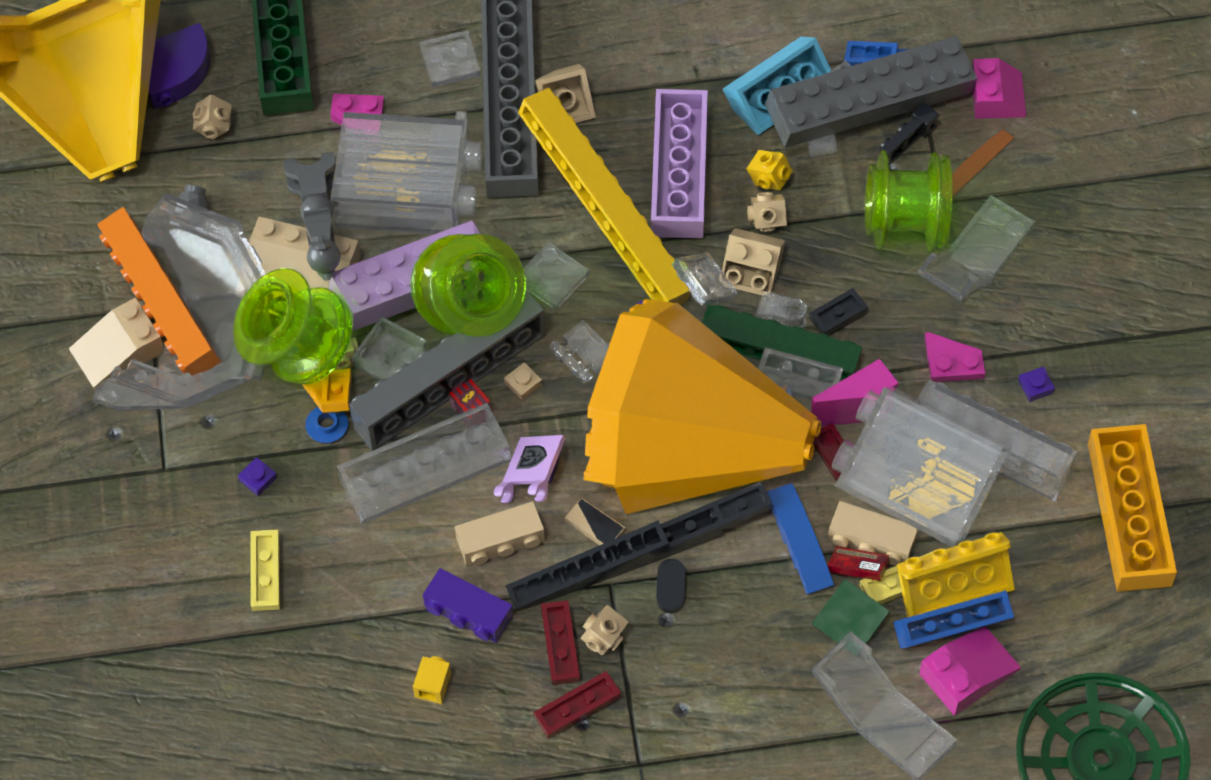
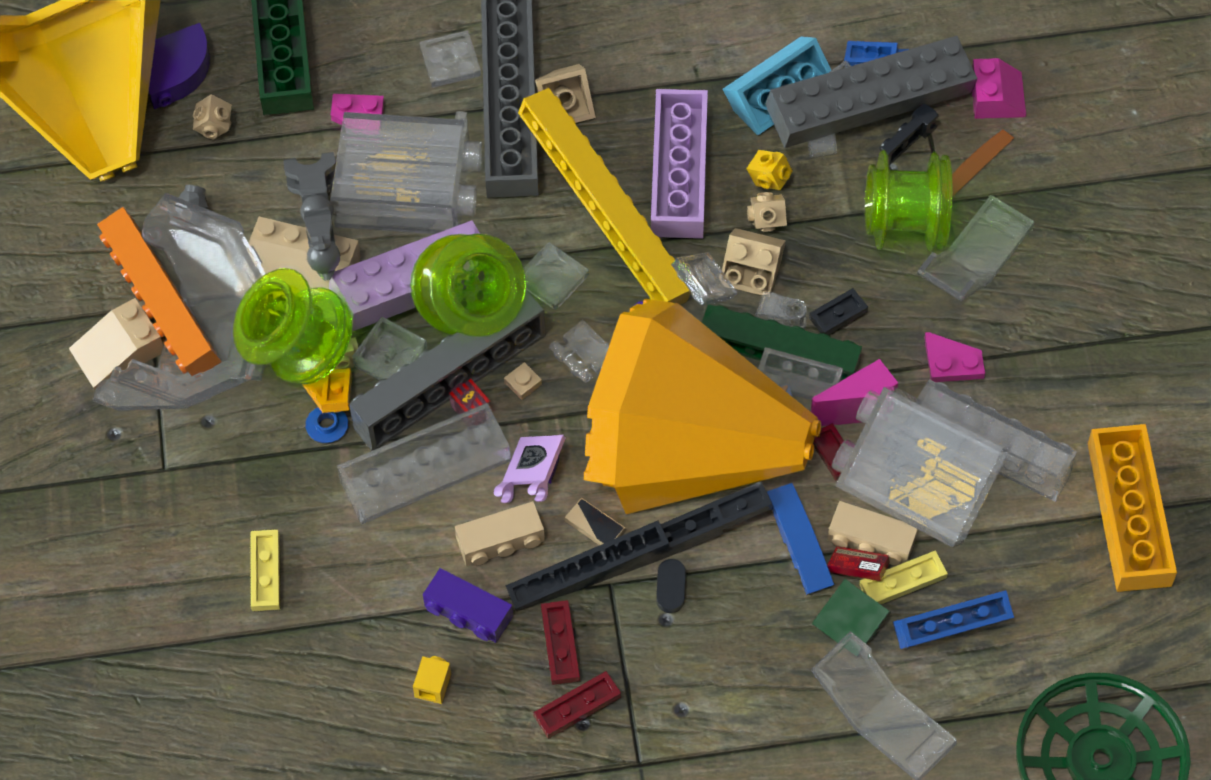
(257, 476): dark purple plate -> none
(604, 630): tan brick -> none
(956, 574): yellow bracket -> none
(967, 669): dark pink slope -> none
(1036, 384): dark purple plate -> none

